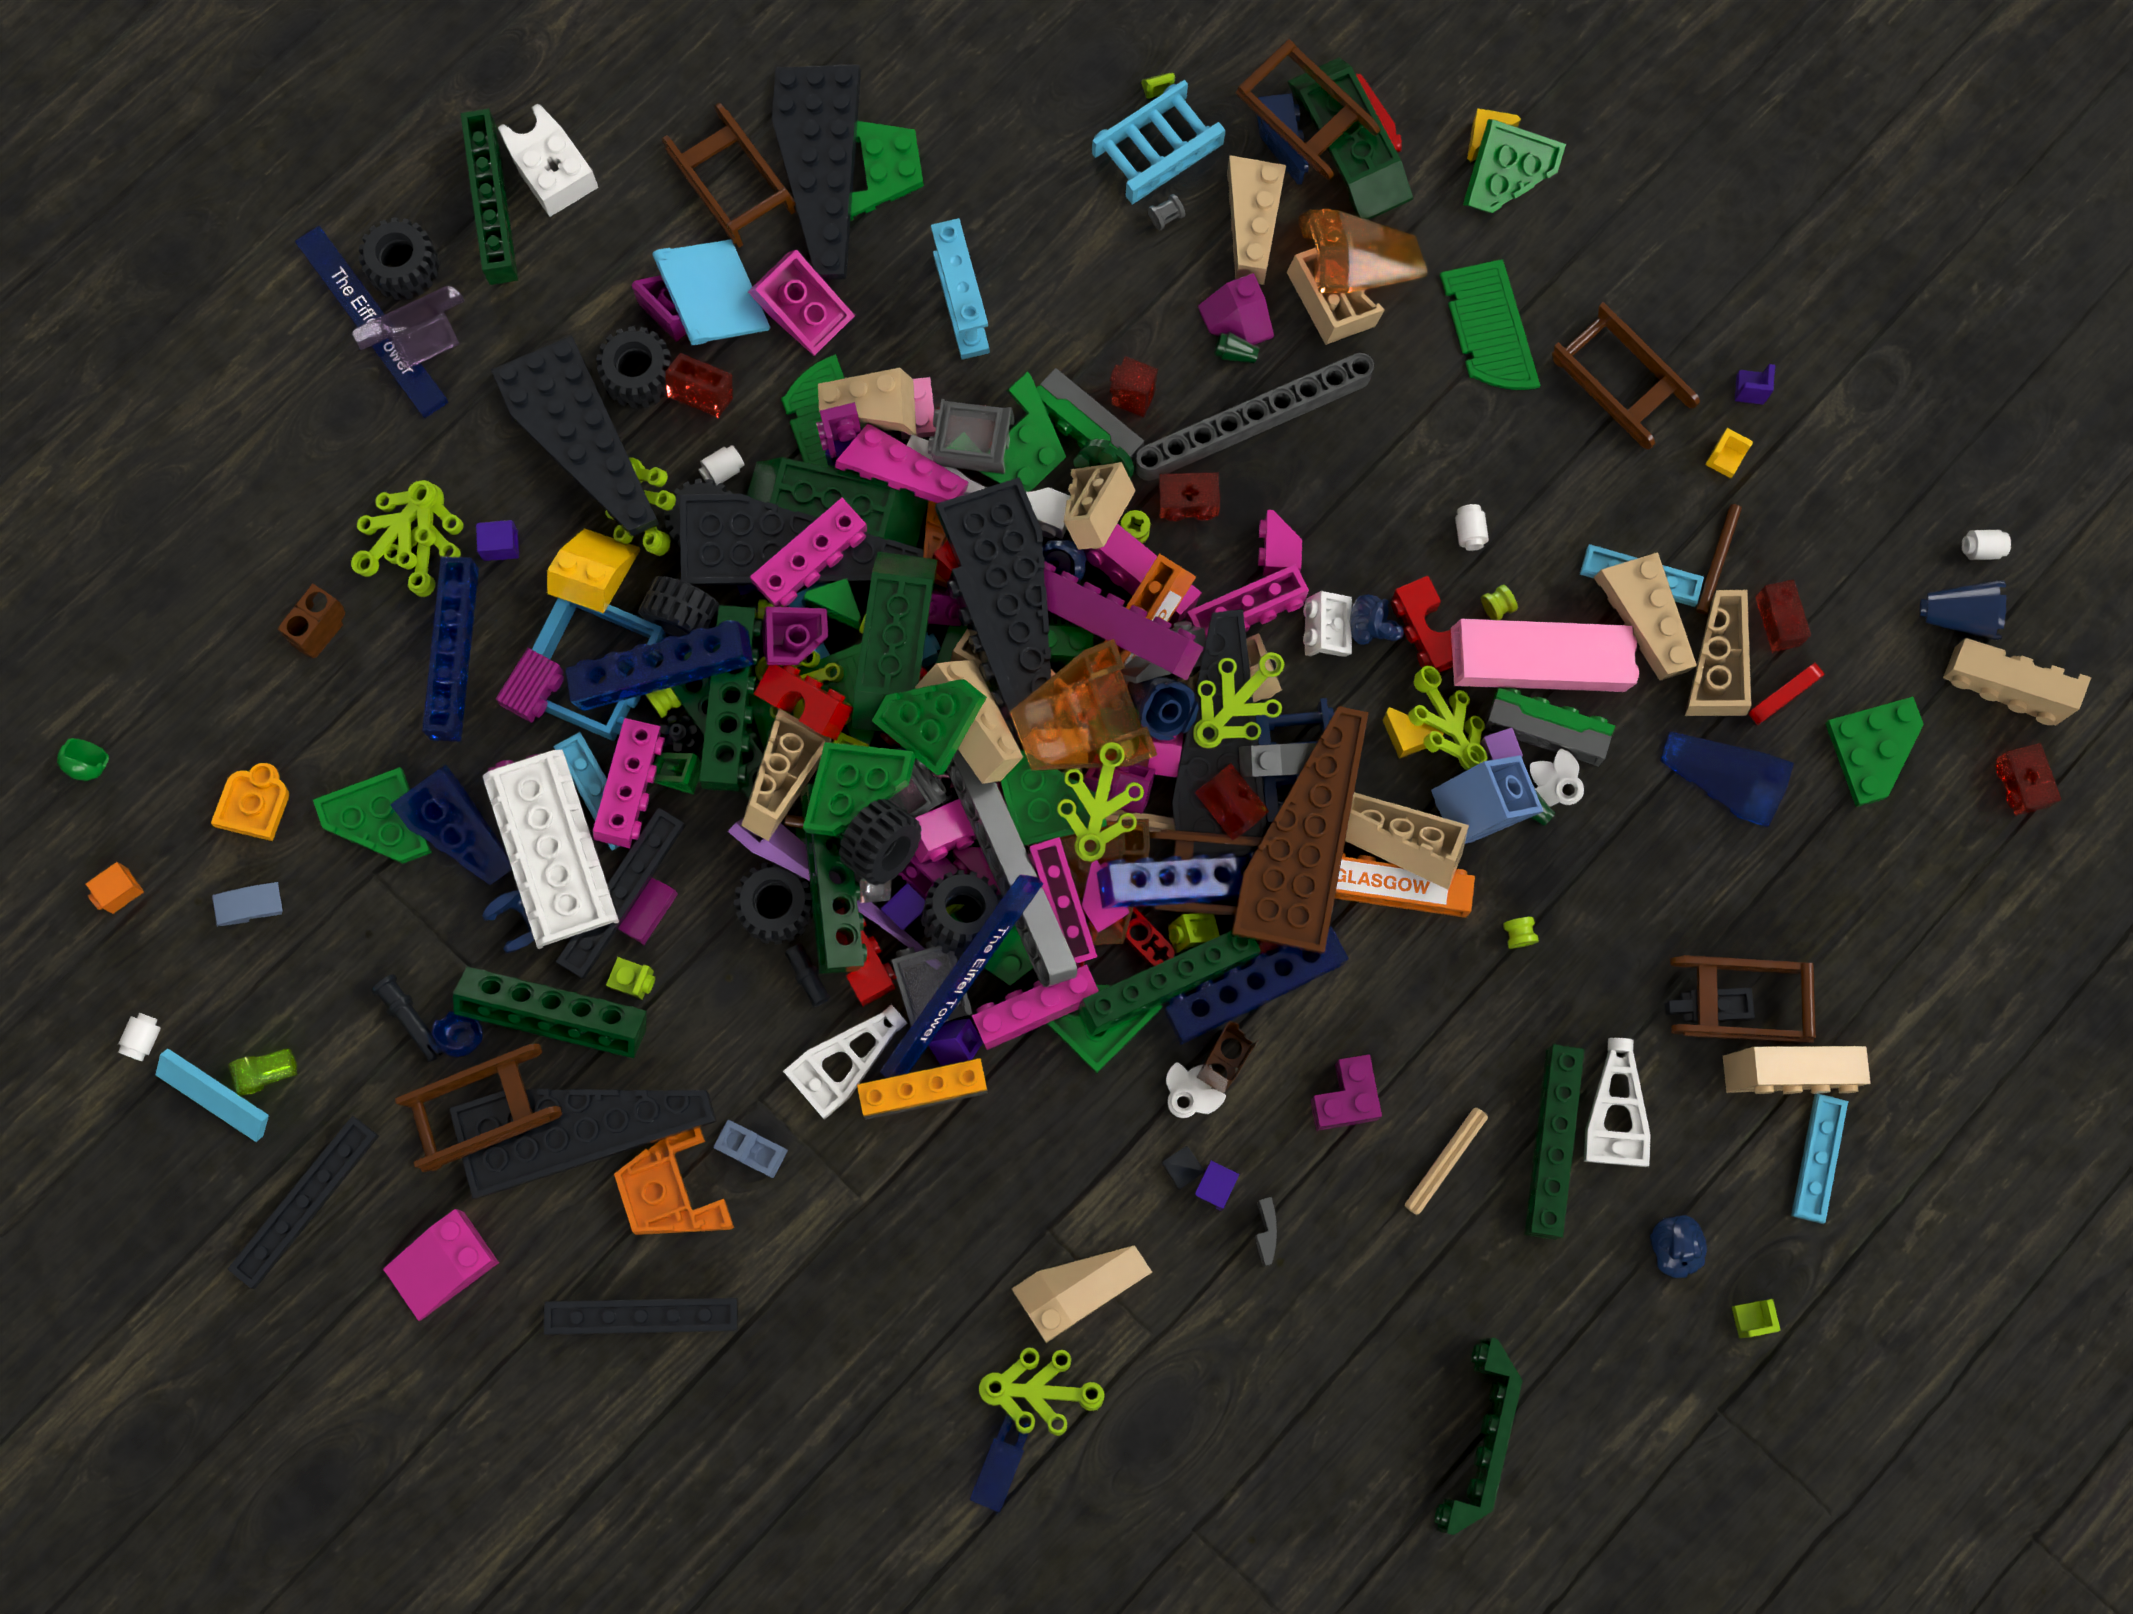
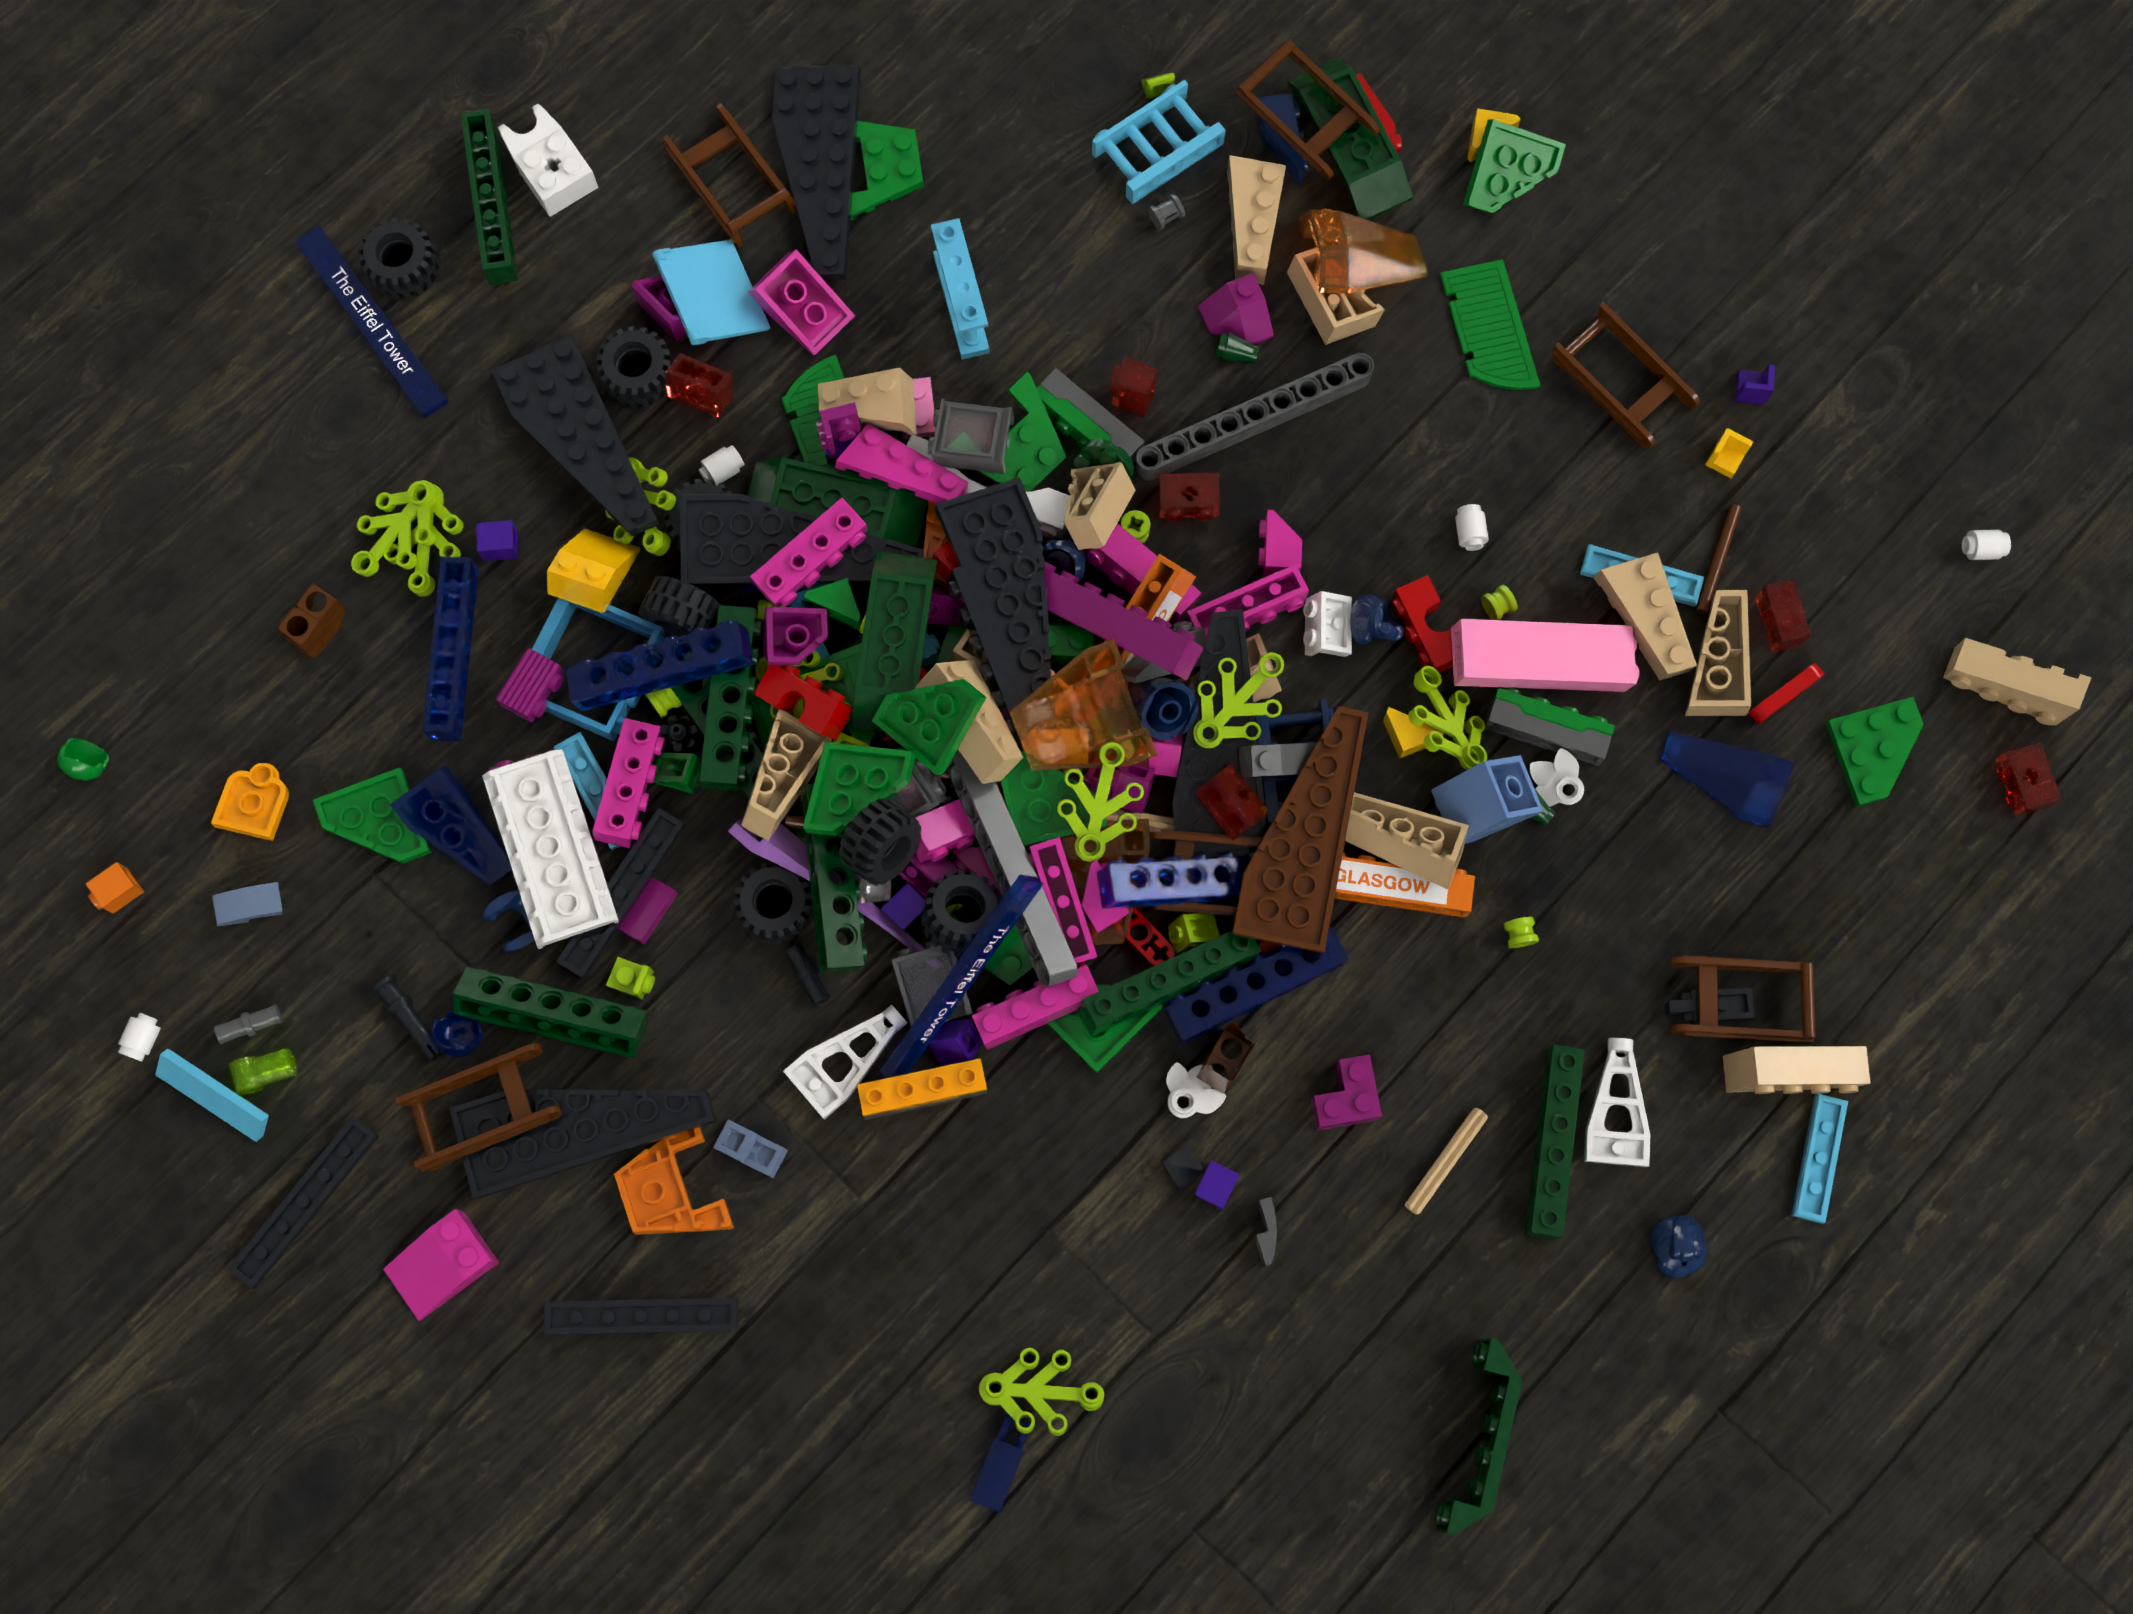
(248, 1024): none -> dark grey pin
(416, 329): clear purple plate -> none
(873, 978): red arch -> none
(1072, 1291): tan wedge -> none
(1501, 745): medium lavender piece -> none
(1756, 1318): lime panel -> none
(1968, 609): dark blue cone -> none

